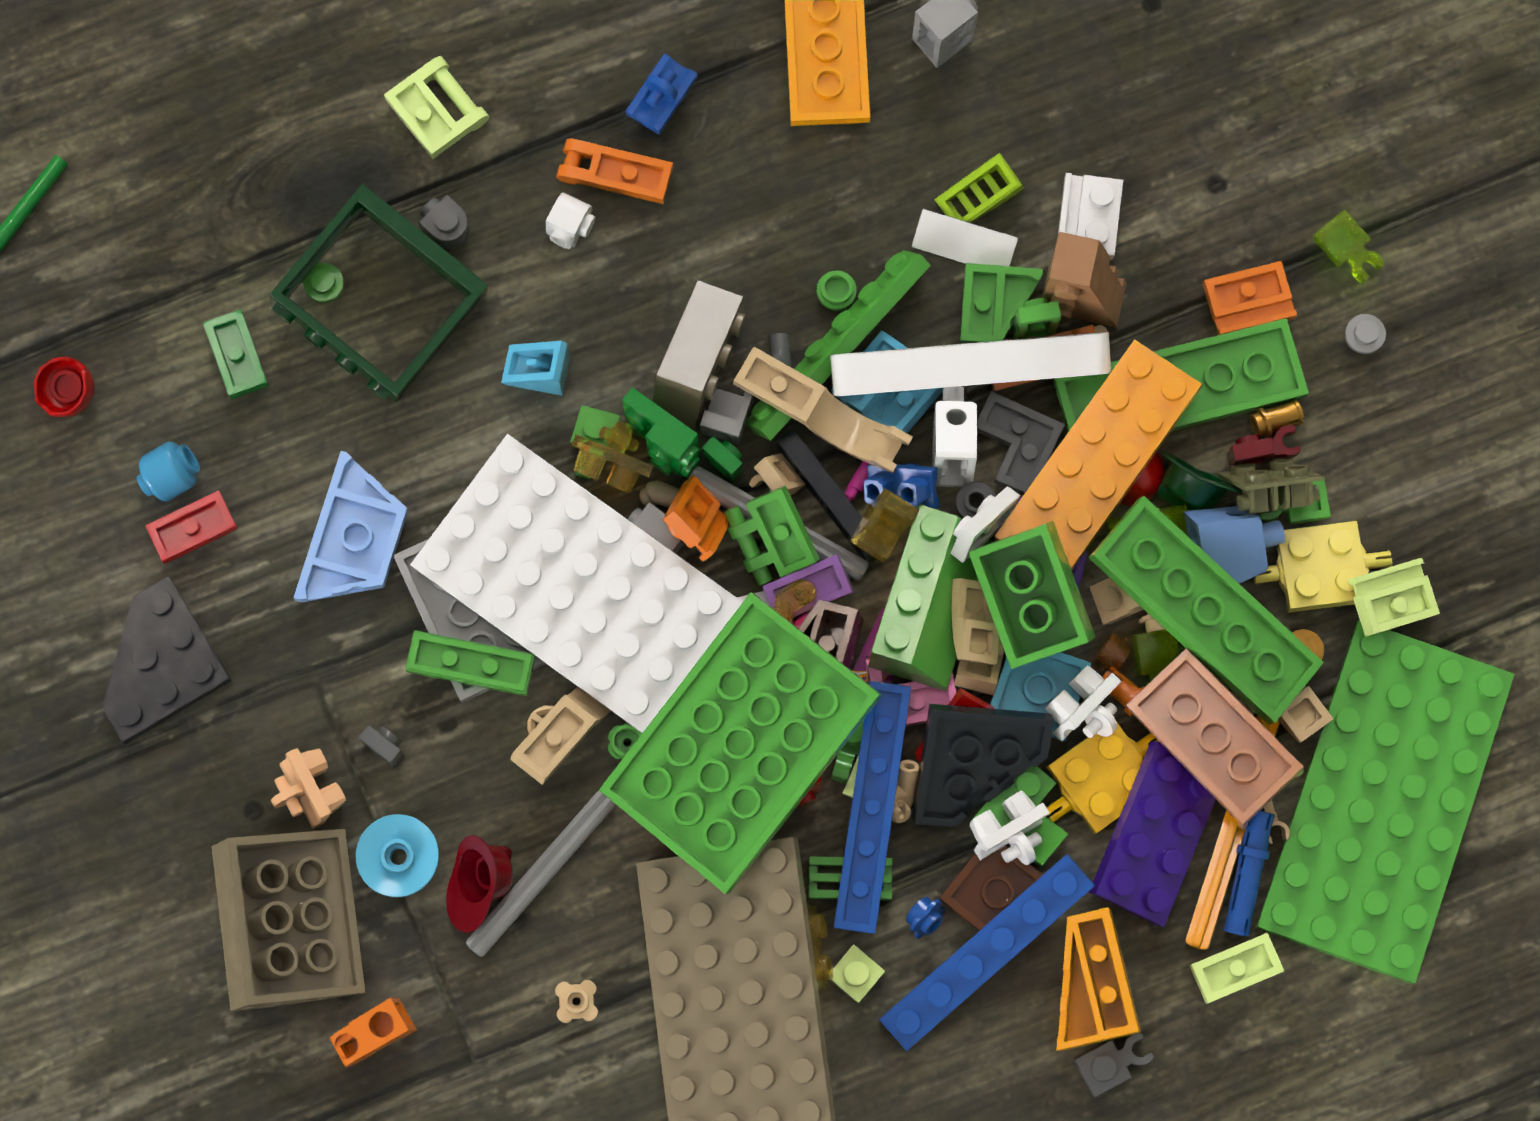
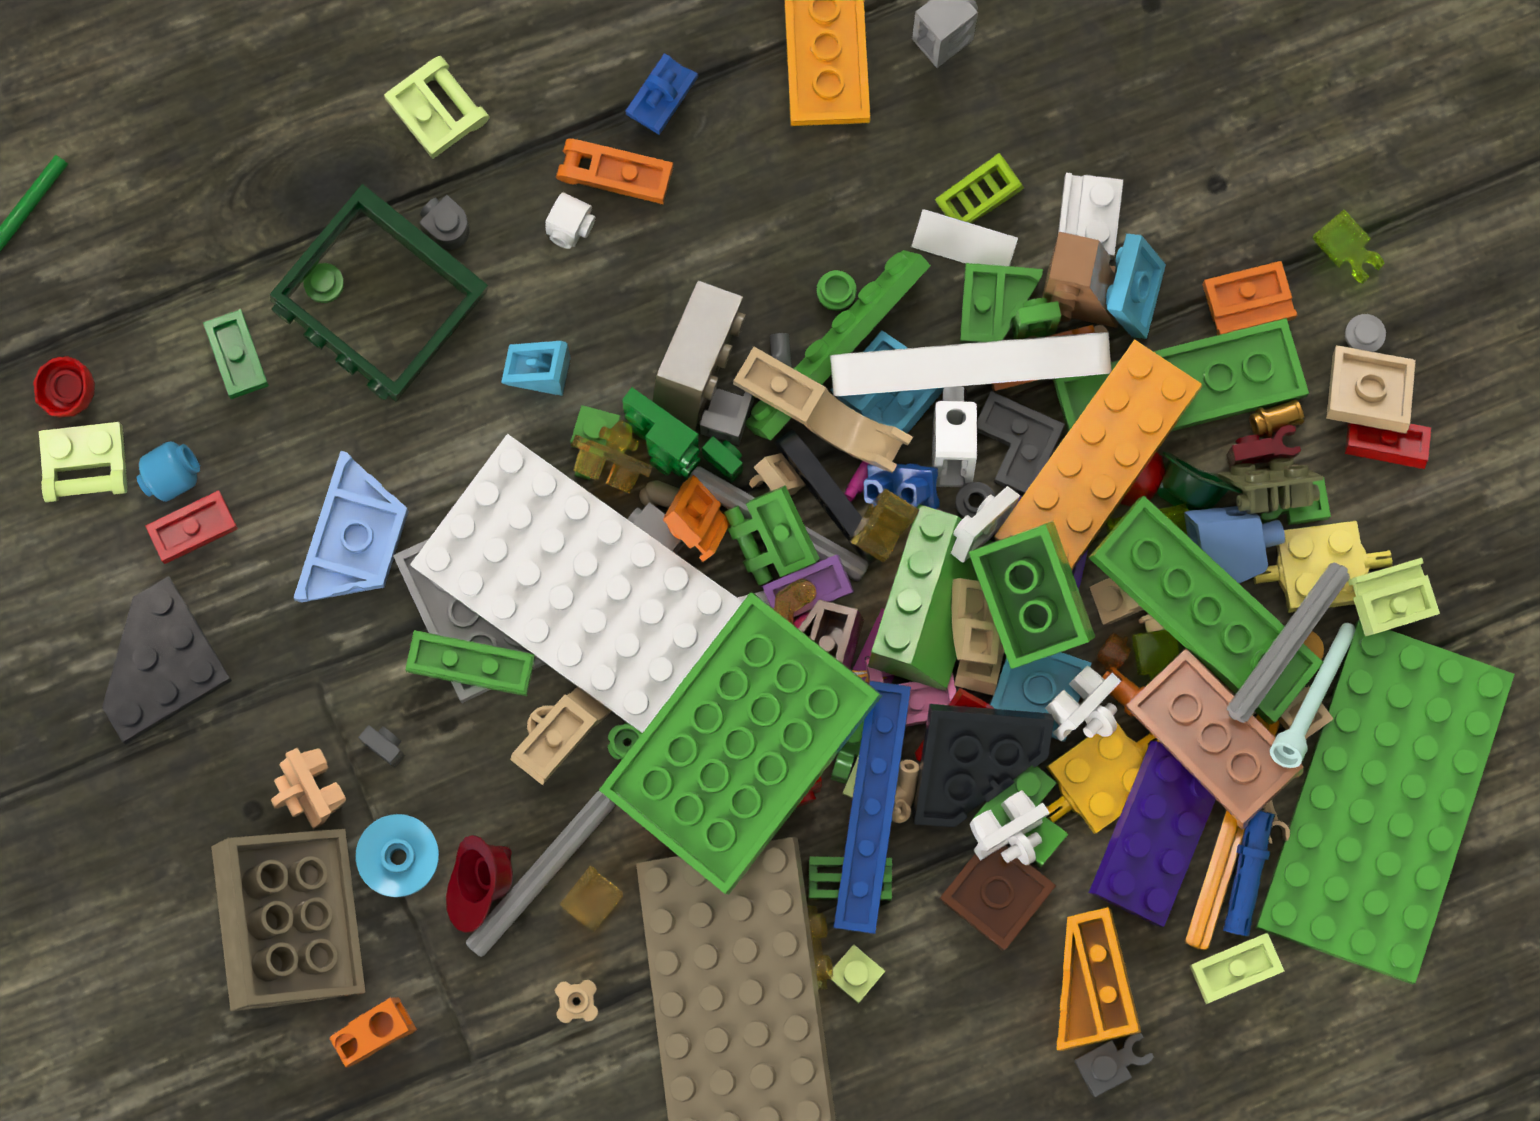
(82, 449): none -> yellowish green plate
(591, 899): none -> clear yellow panel
(925, 917): blue plate -> none
(987, 952): blue plate -> none
(1135, 286): none -> medium azure plate
(1288, 642): none -> light grey axle
(1291, 744): none -> light aqua piece
(1371, 389): none -> tan plate
(1390, 446): none -> red plate

